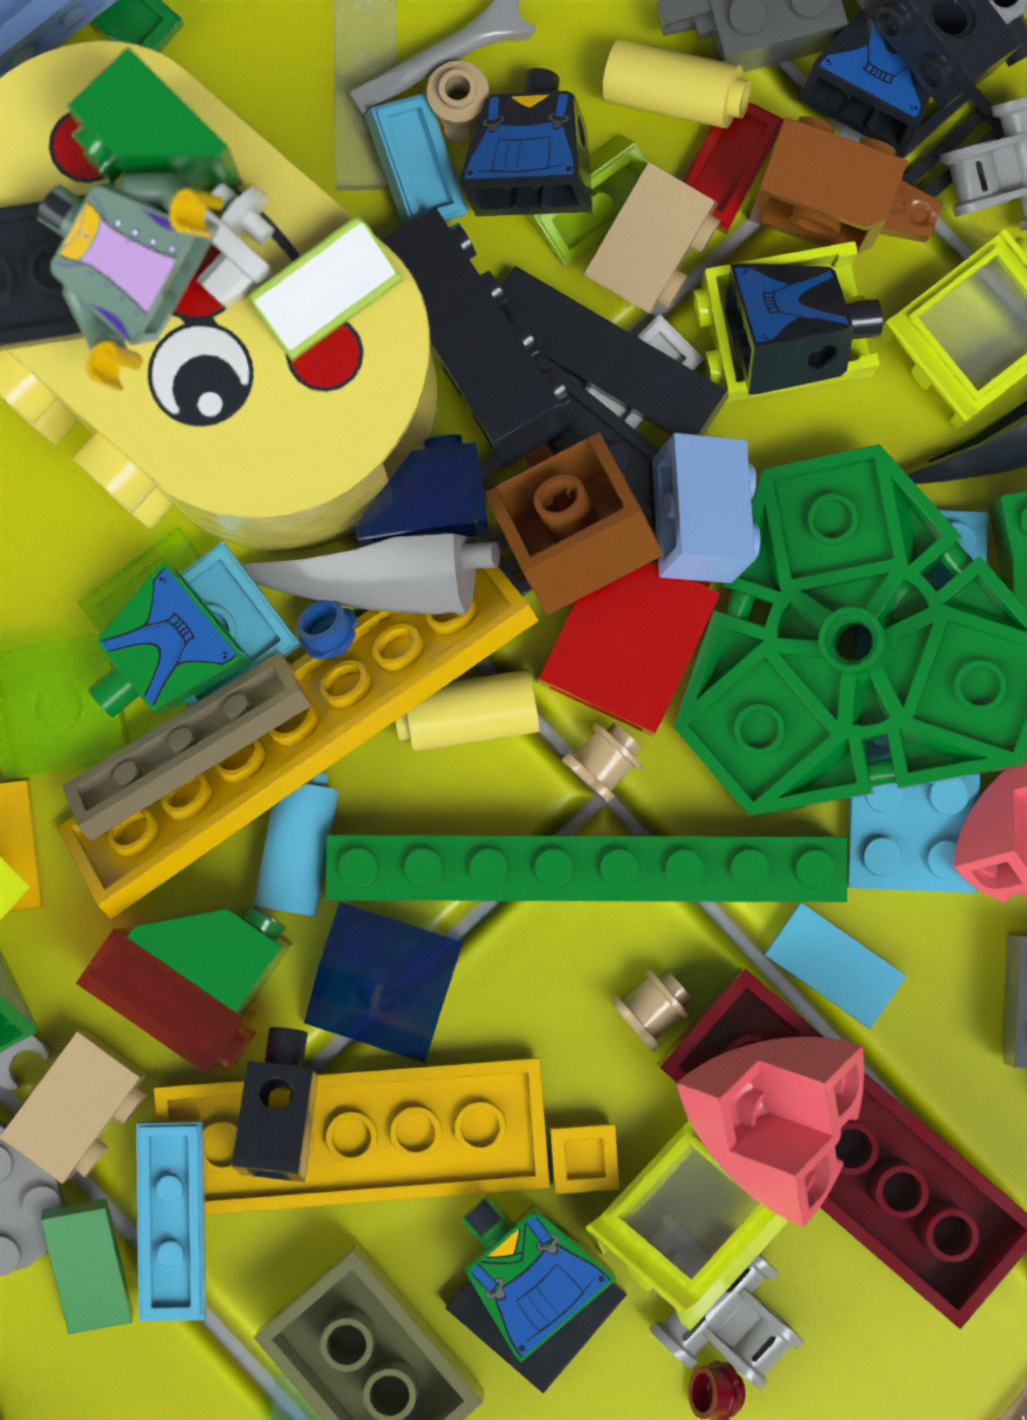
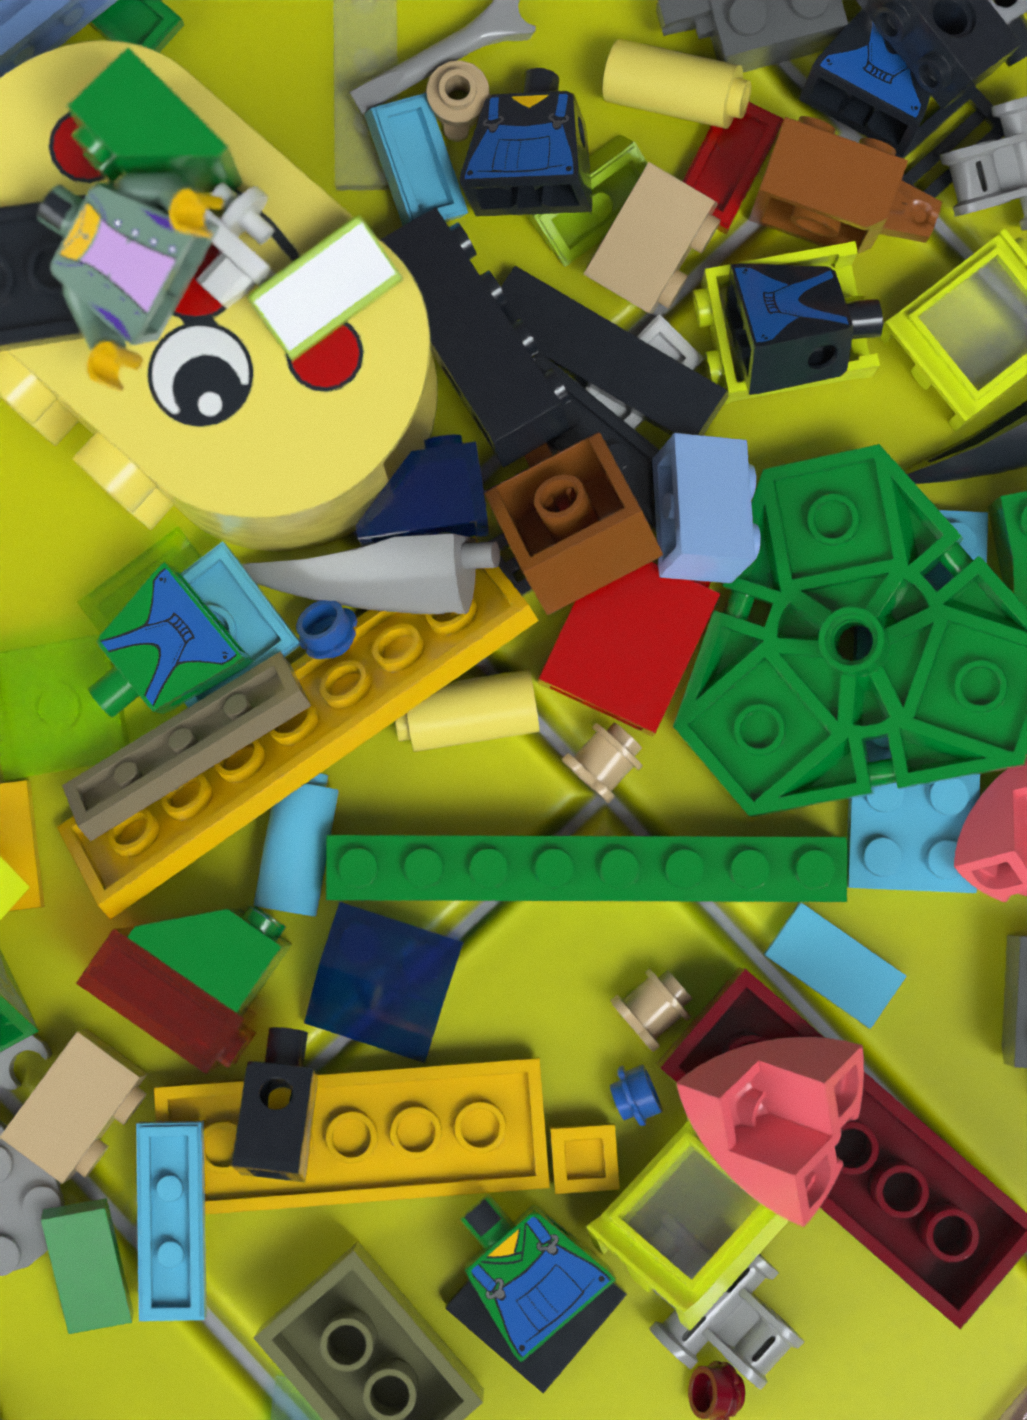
(635, 1094): none -> blue plate

